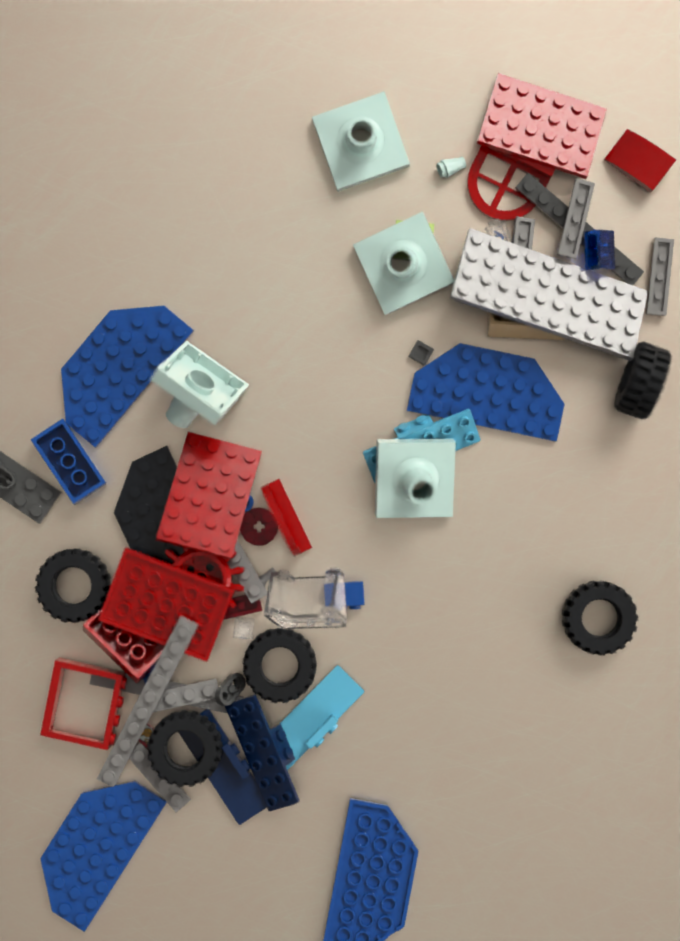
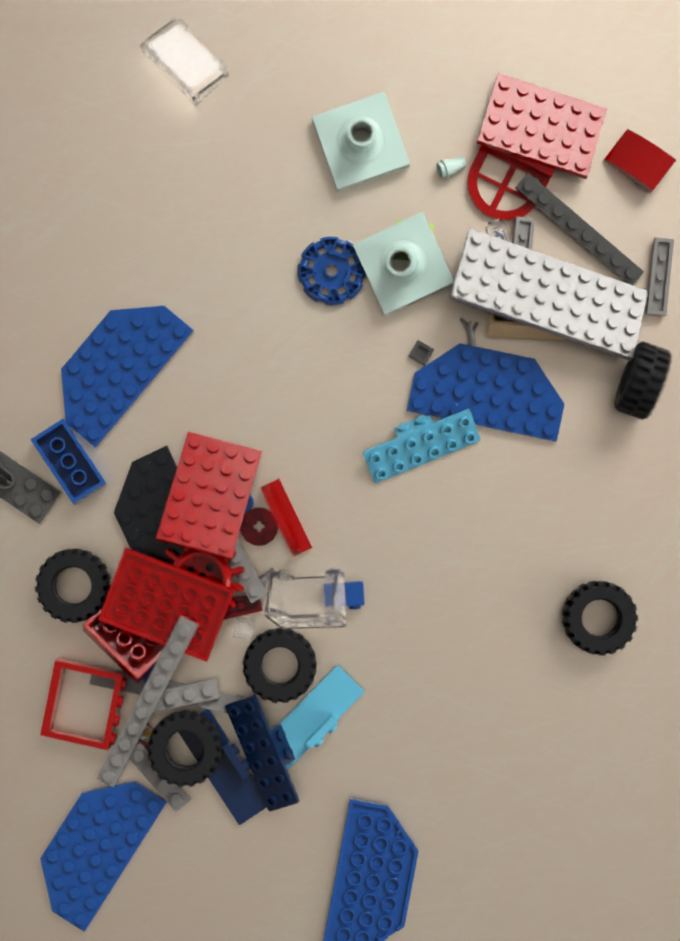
(185, 60): none -> clear windscreen
(197, 386): light aqua piece -> none
(230, 691): dark grey plate -> none
(326, 281): none -> blue plate
(404, 464): light aqua piece -> none
(470, 329): none -> light grey bar
(576, 218): light grey plate -> none
(599, 250): clear blue brick -> none

